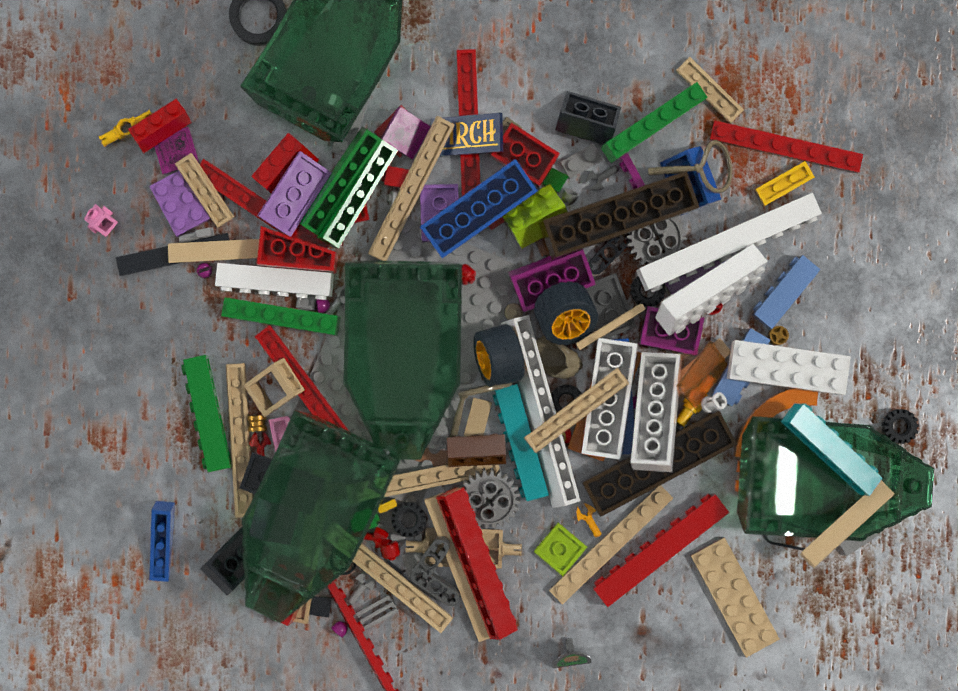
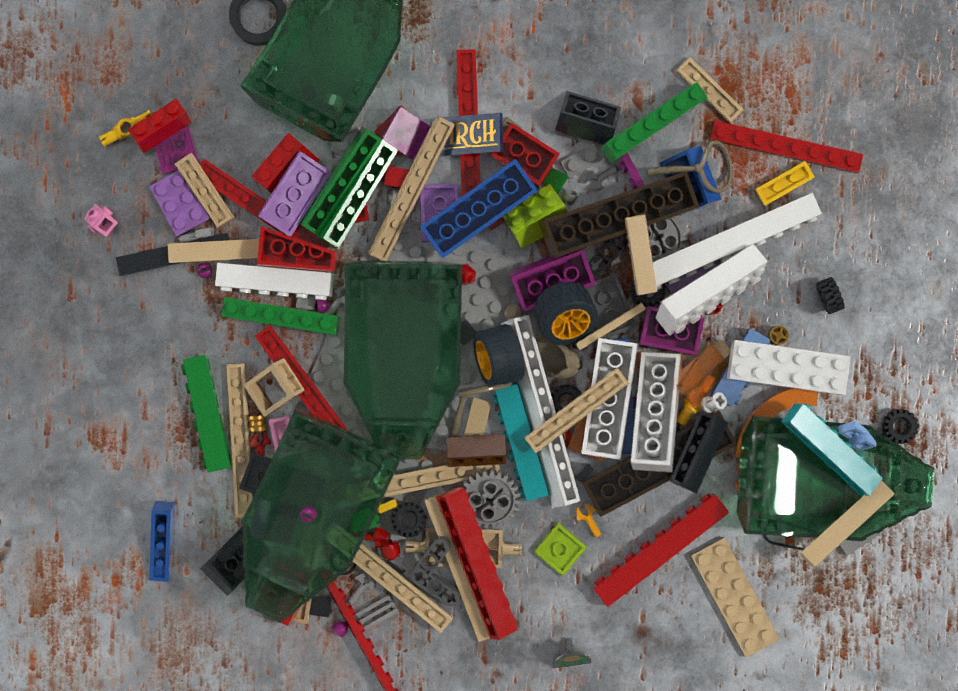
(308, 510): none -> magenta hinge
(467, 332): none -> black tile
(583, 473): none -> black tile
(610, 544): tan plate -> none
(640, 254): none -> tan tile
(699, 451): none -> black brick
(786, 291): medium blue brick -> none
(830, 295): none -> black tyre
(858, 435): none -> light blue slope

